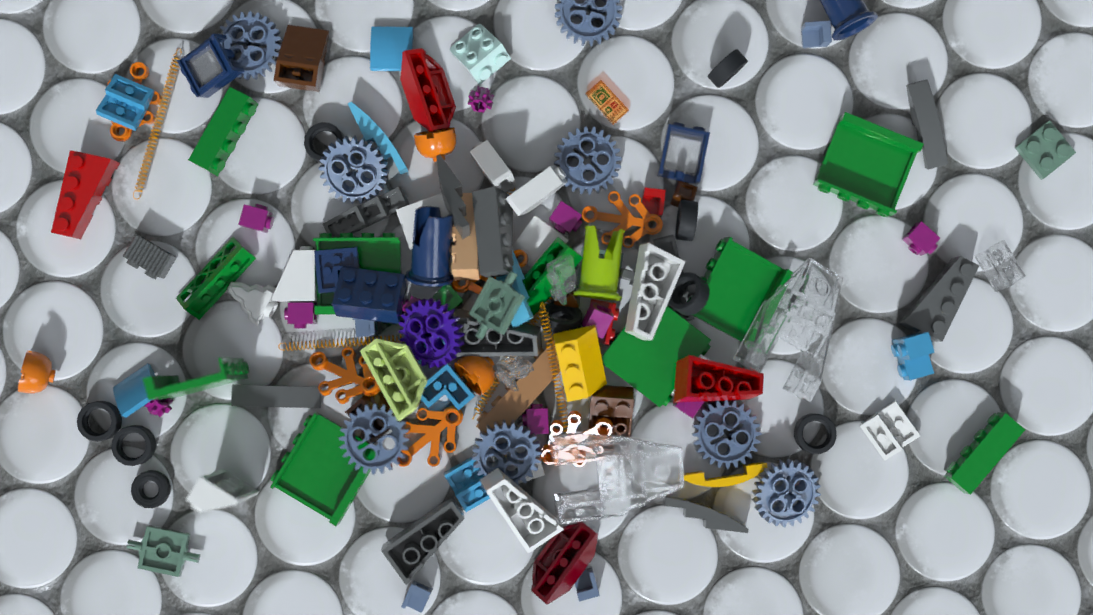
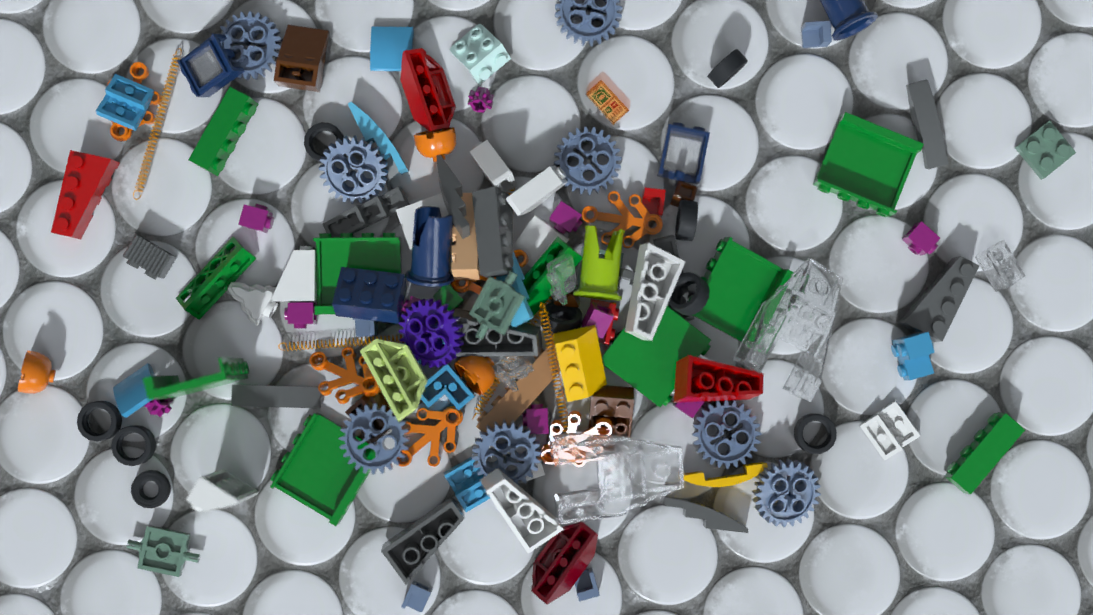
(329, 263): dark blue plate -> none

